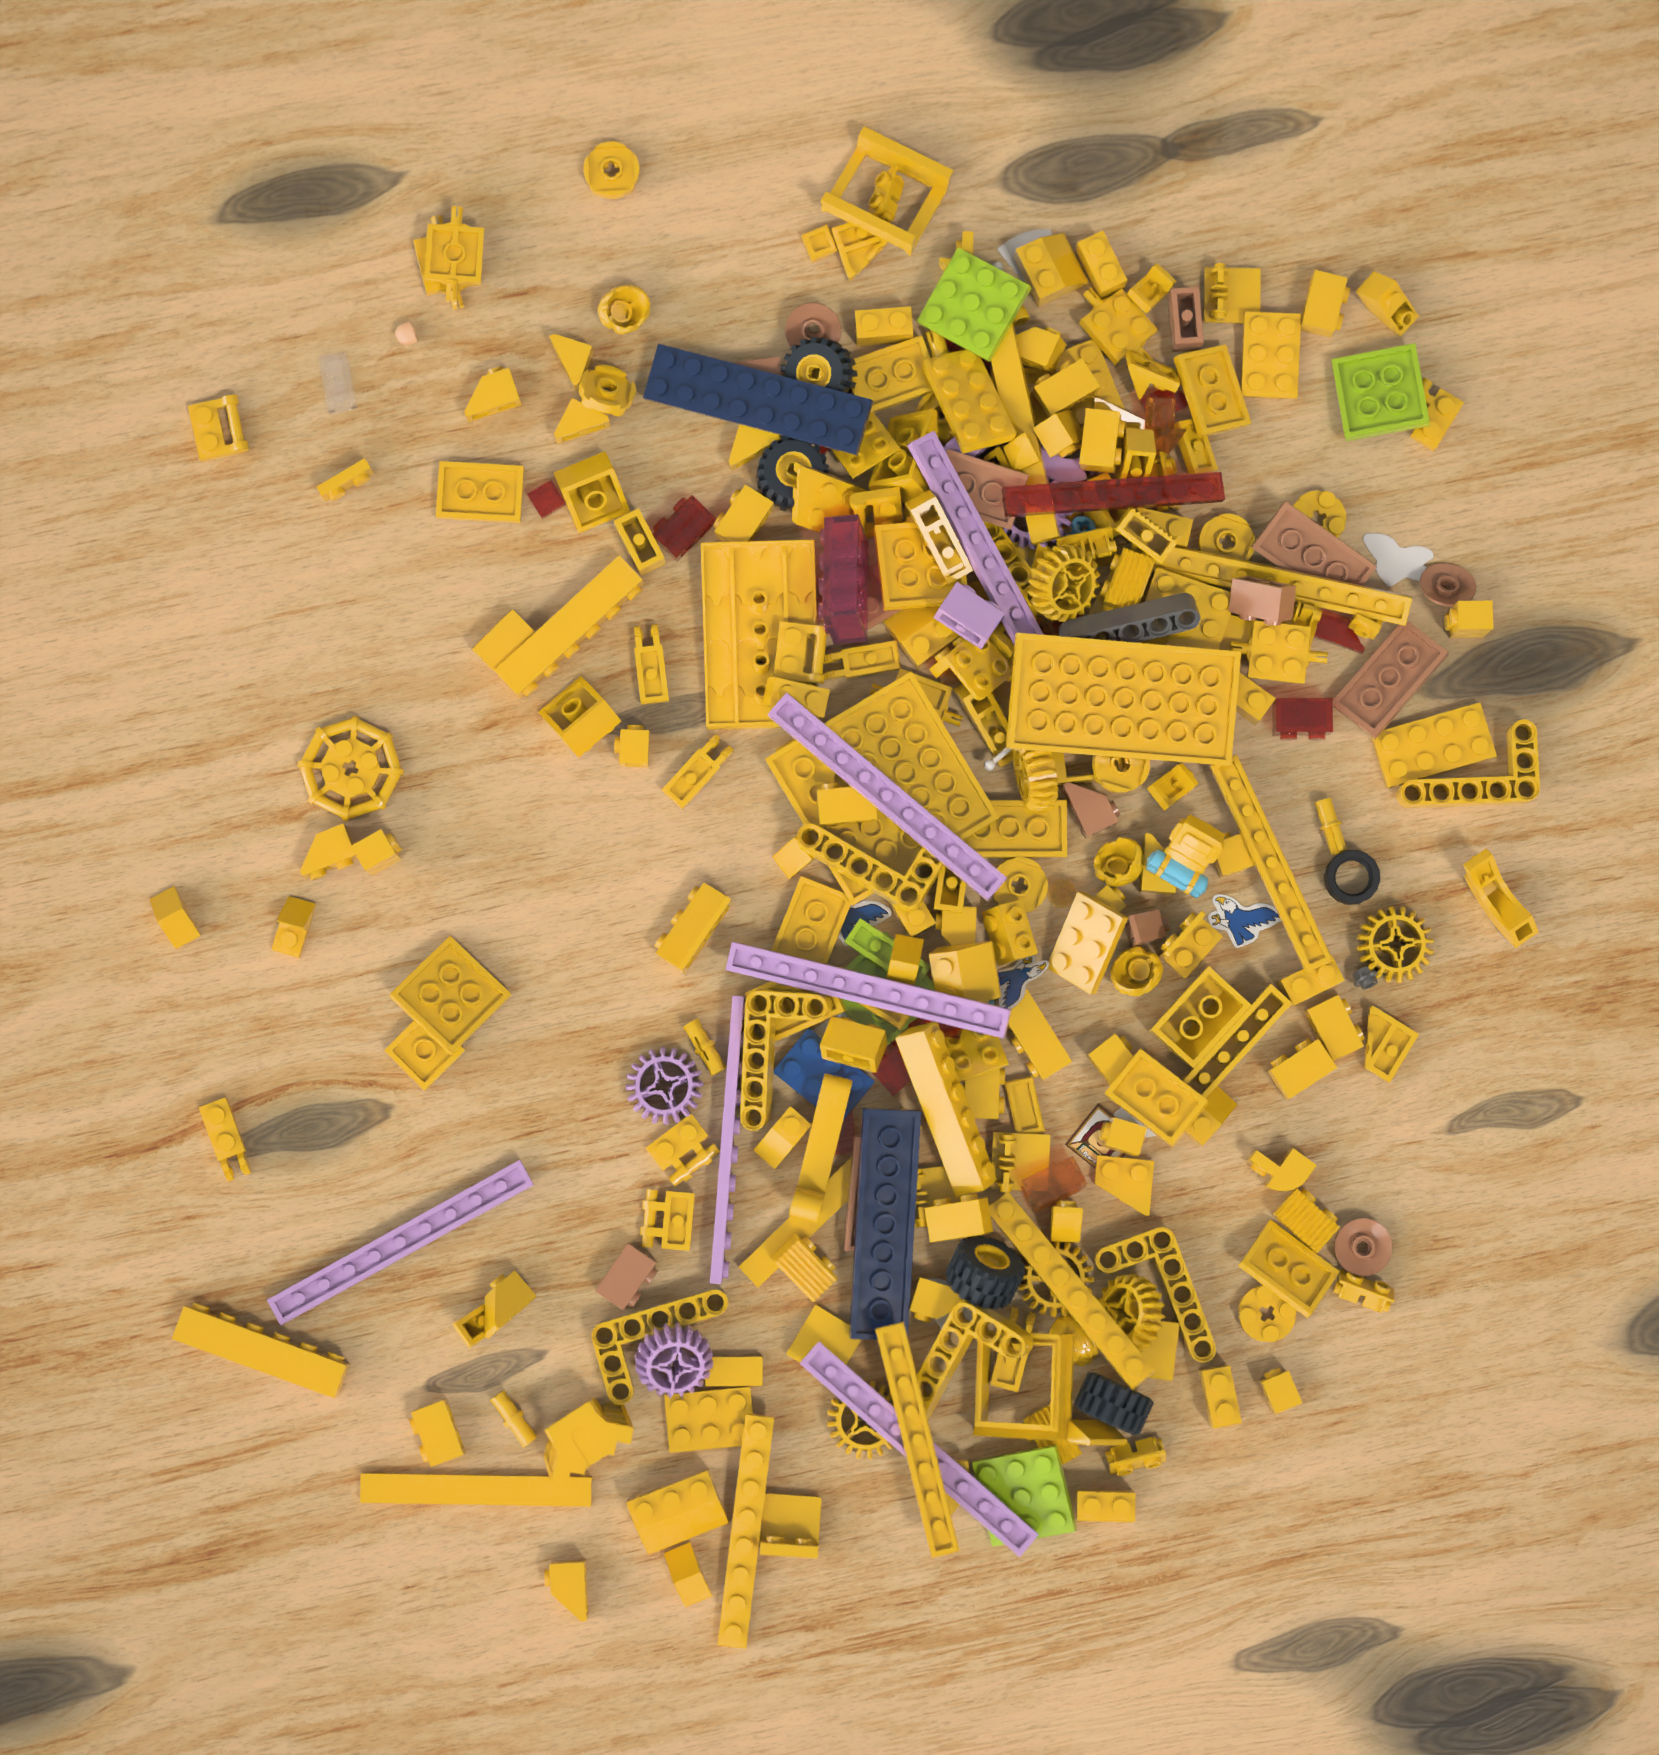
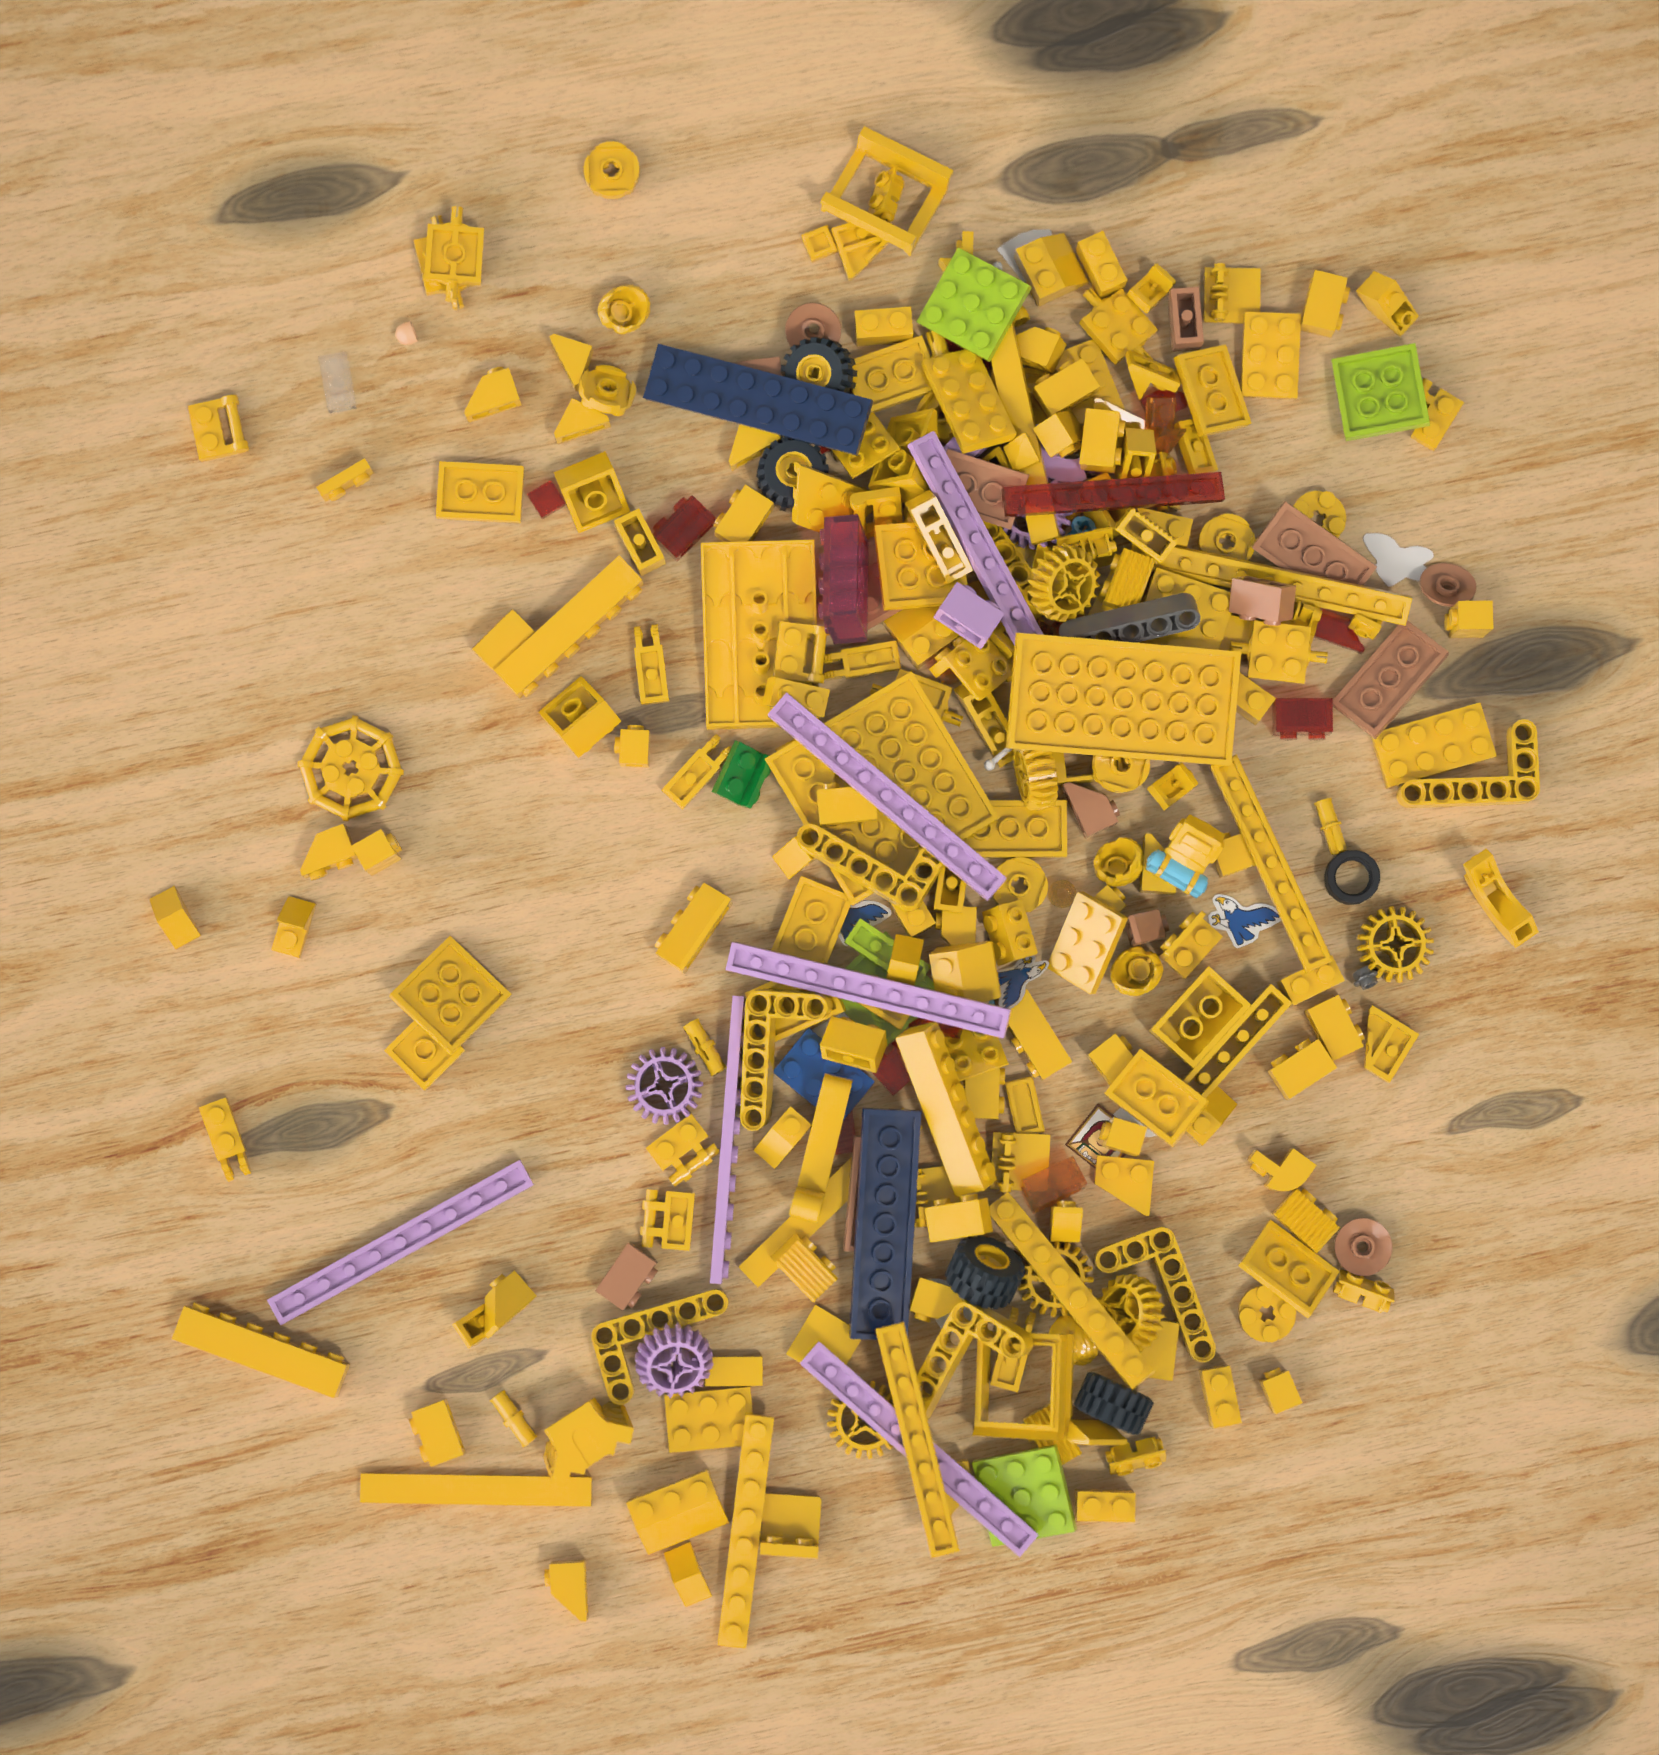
(742, 775): none -> green bracket

